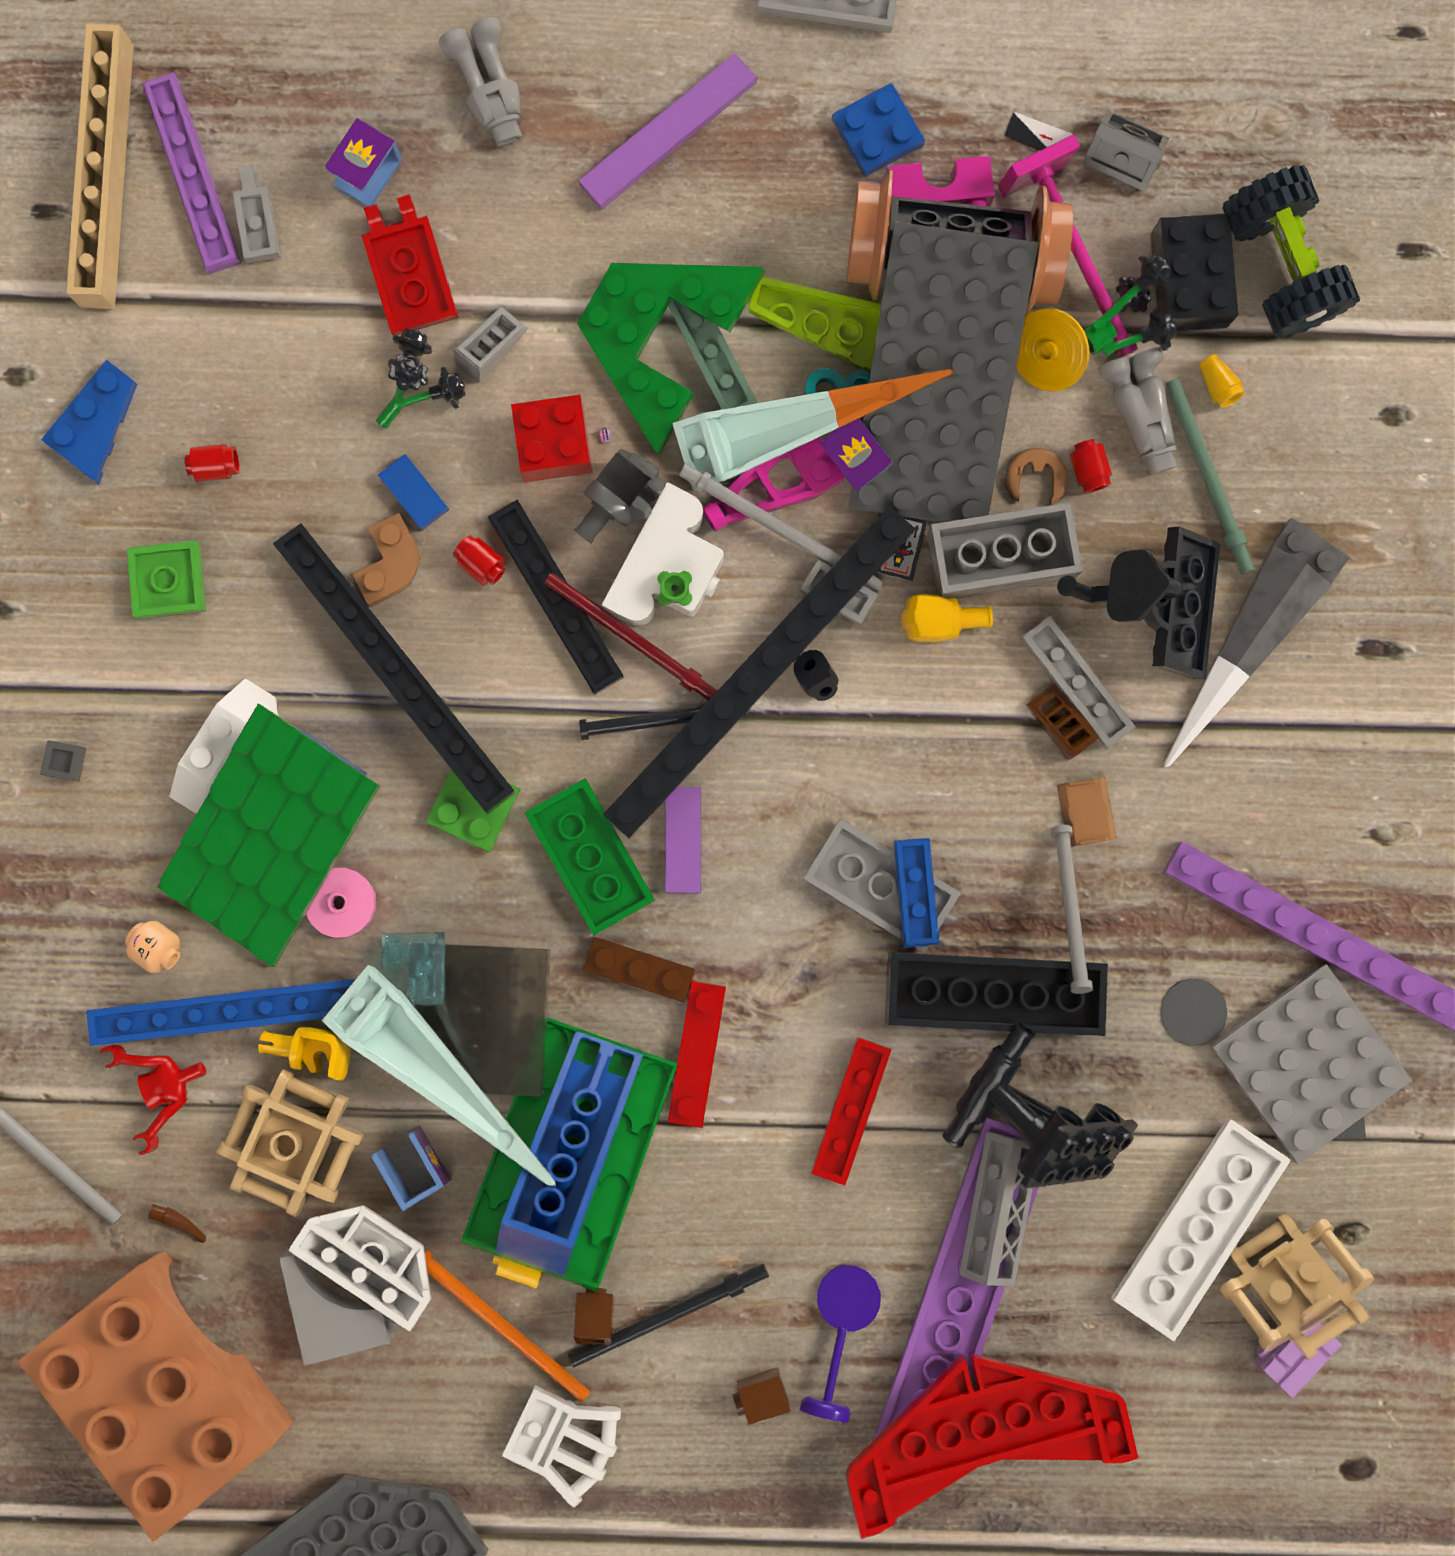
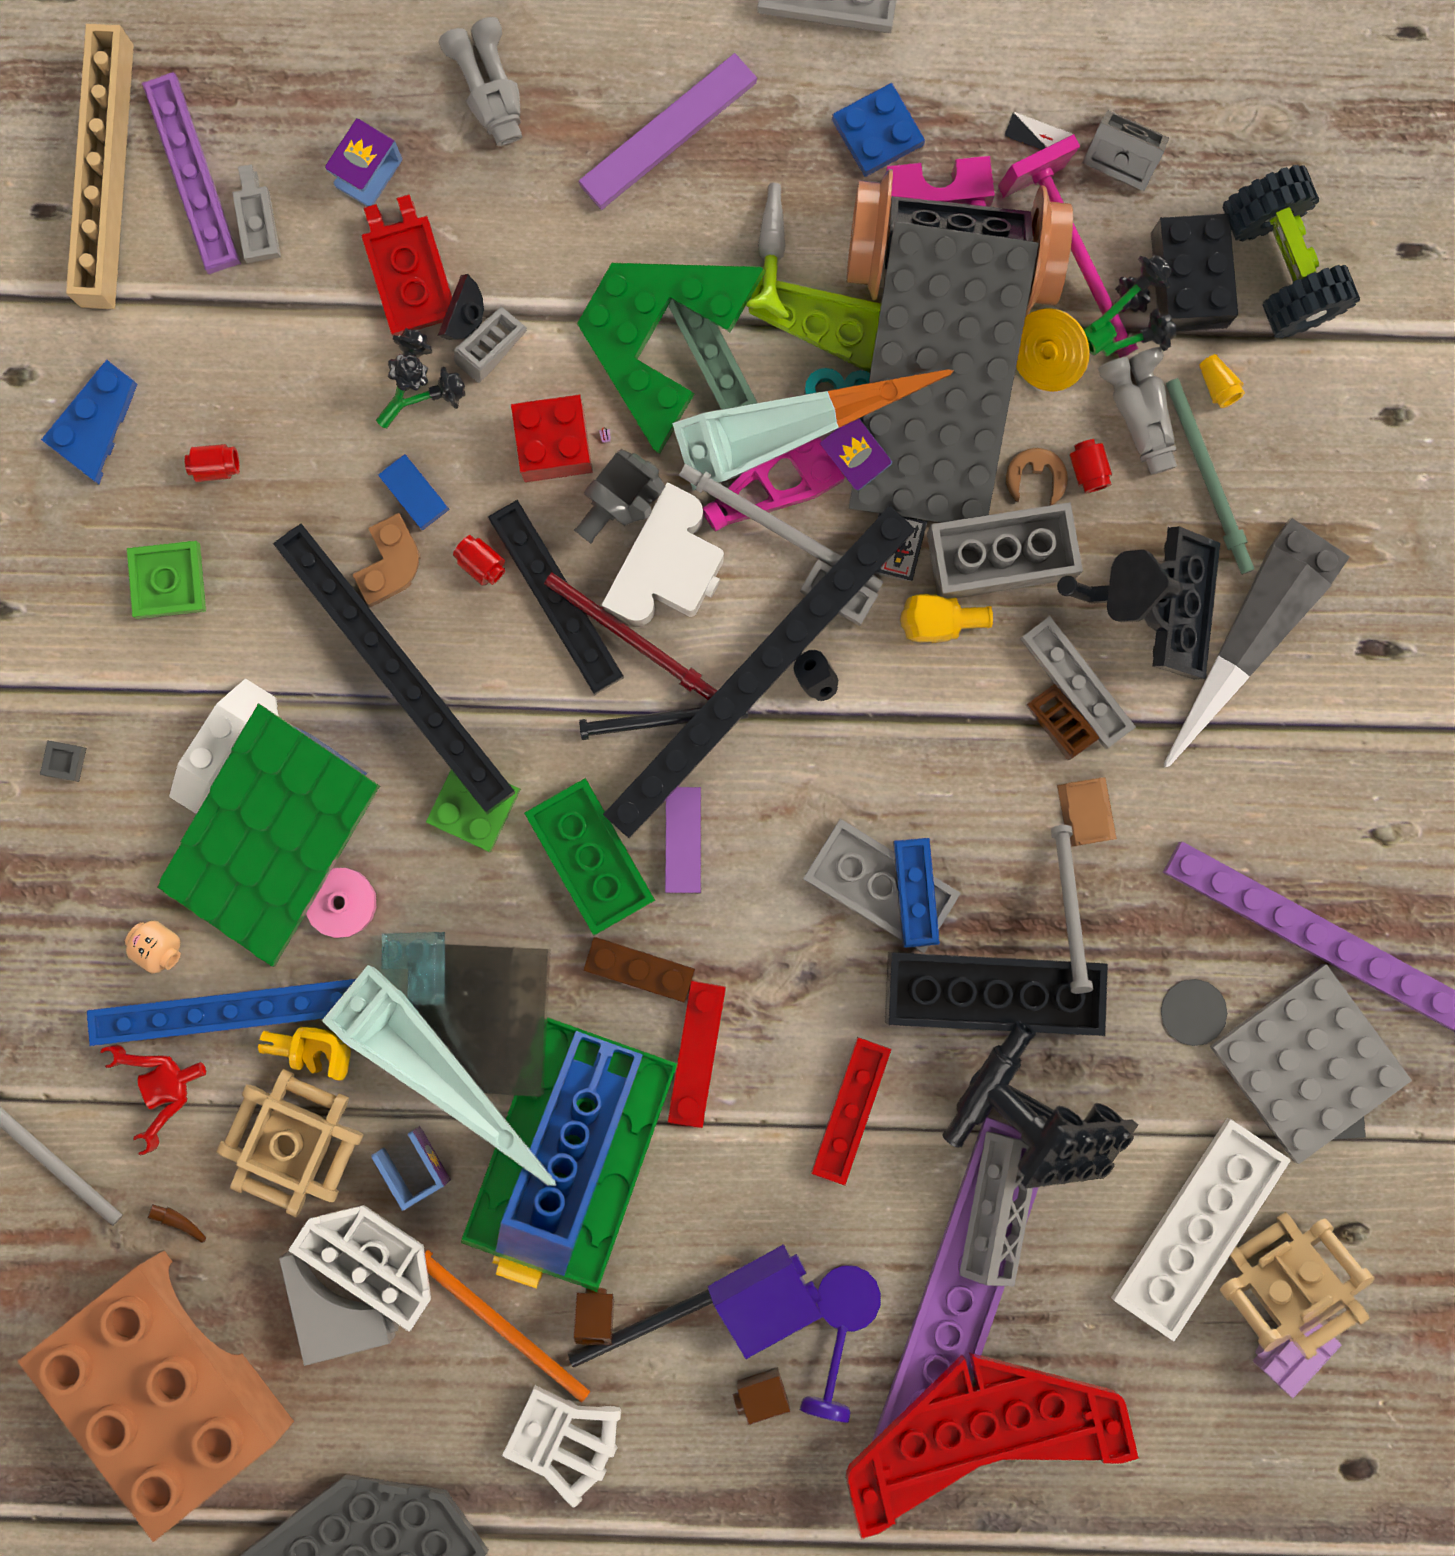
(464, 310): none -> black plate
(668, 580): bright green plate -> none
(765, 1301): none -> dark purple brick
(771, 250): none -> piece

